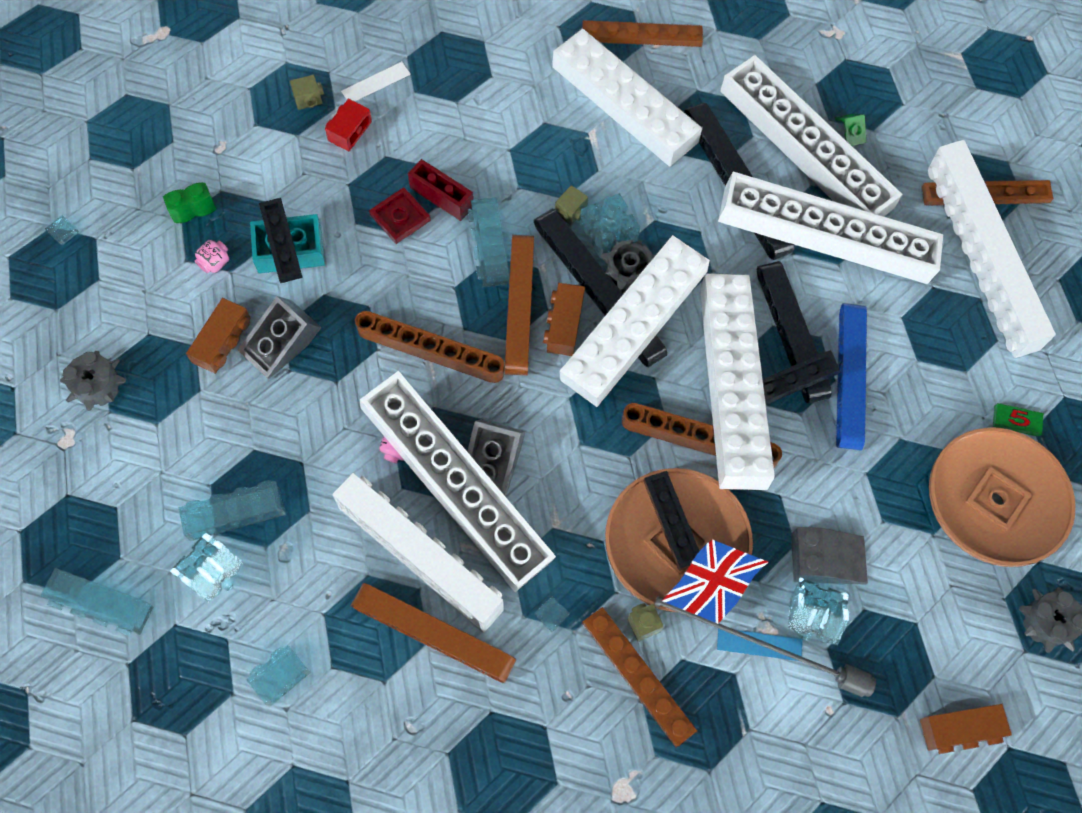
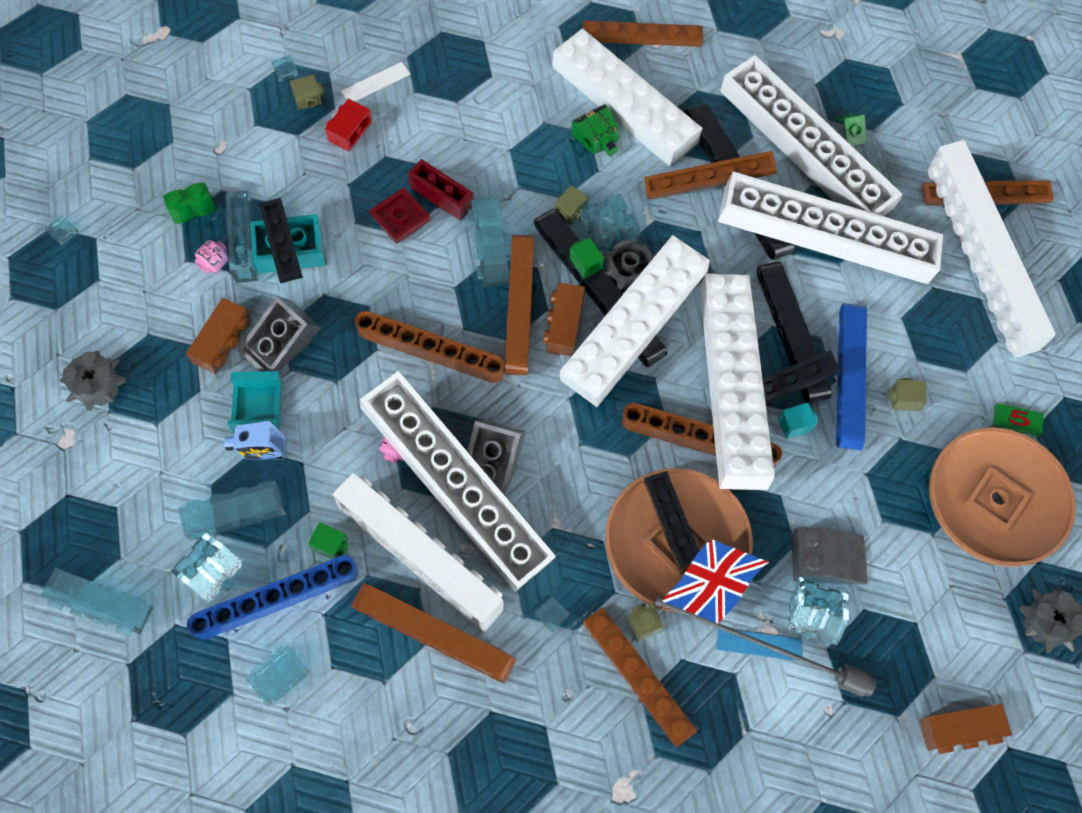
(239, 215): none -> clear light blue brick
(256, 398): none -> teal panel
(257, 441): none -> light blue torso
(261, 598): none -> blue beam
(284, 68): none -> clear light blue tile
(328, 541): none -> green brick
(586, 257): none -> green brick
(597, 131): none -> green torso
(708, 175): none -> dark orange plate
(797, 420): none -> teal brick
(908, 395): none -> olive brick

